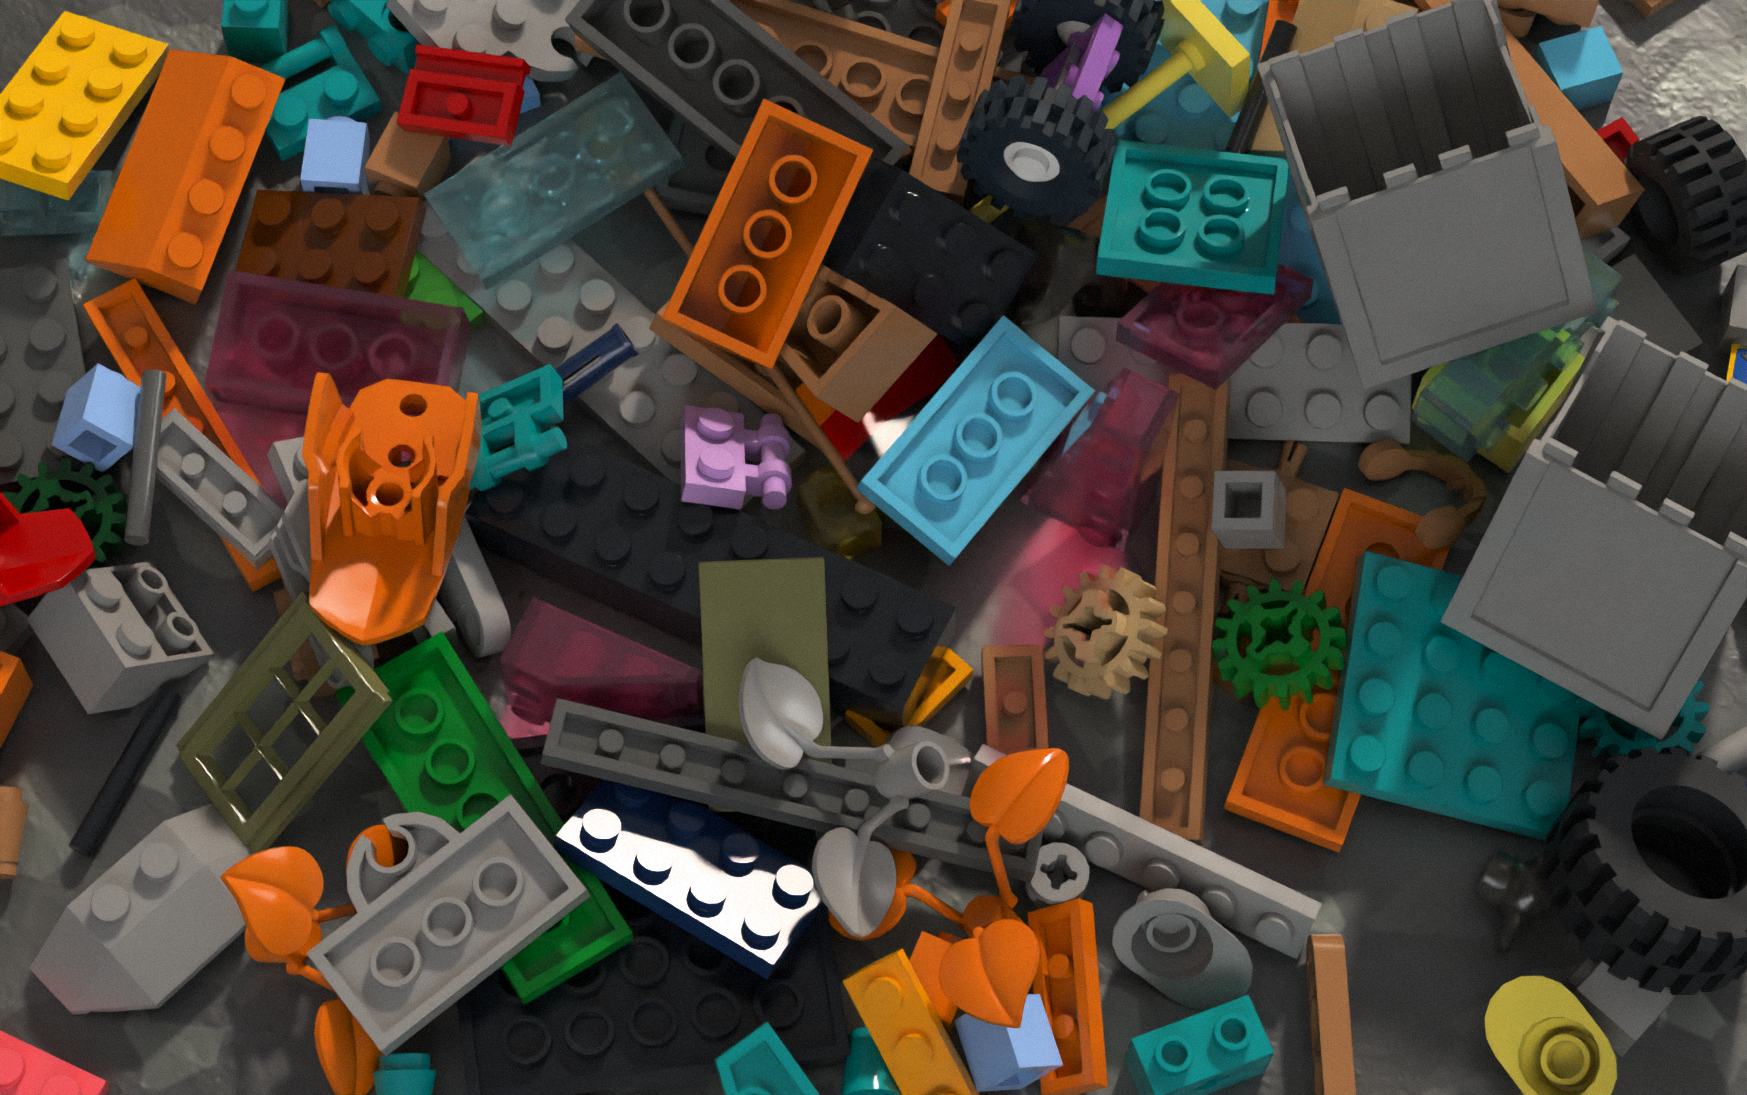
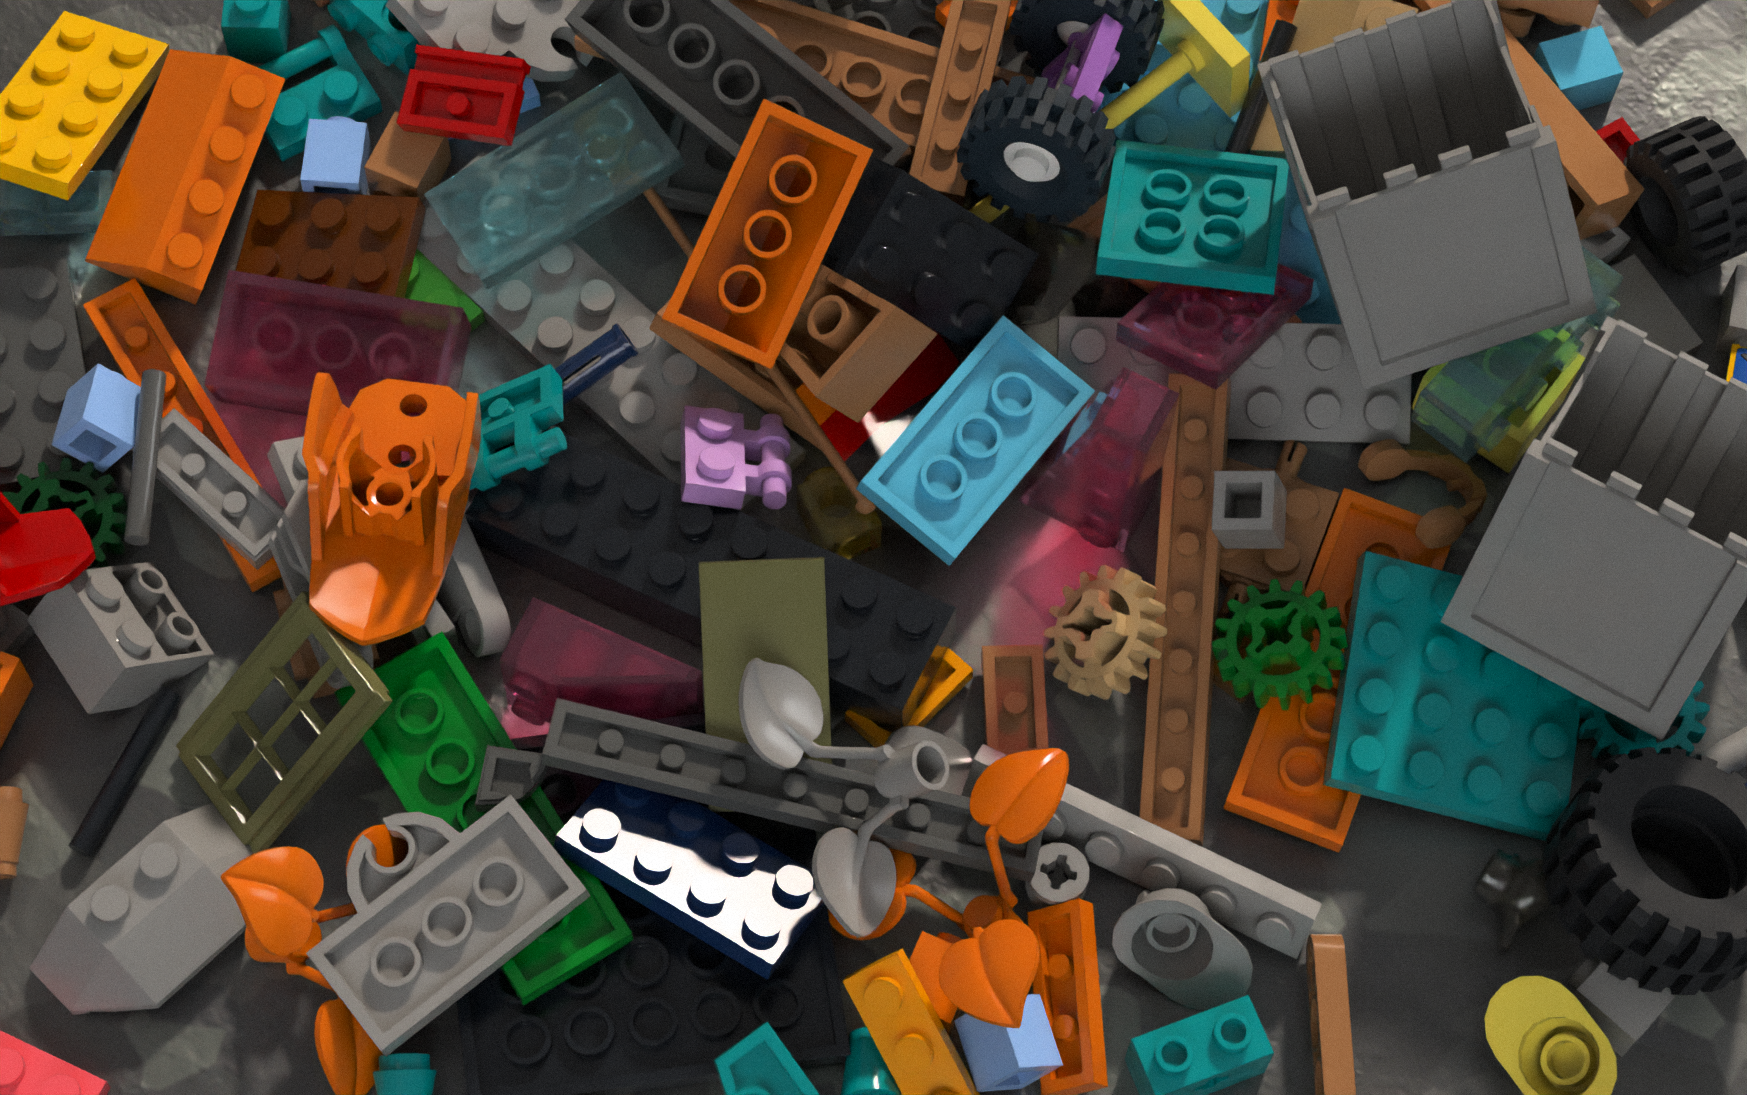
(507, 773): none -> dark grey tile

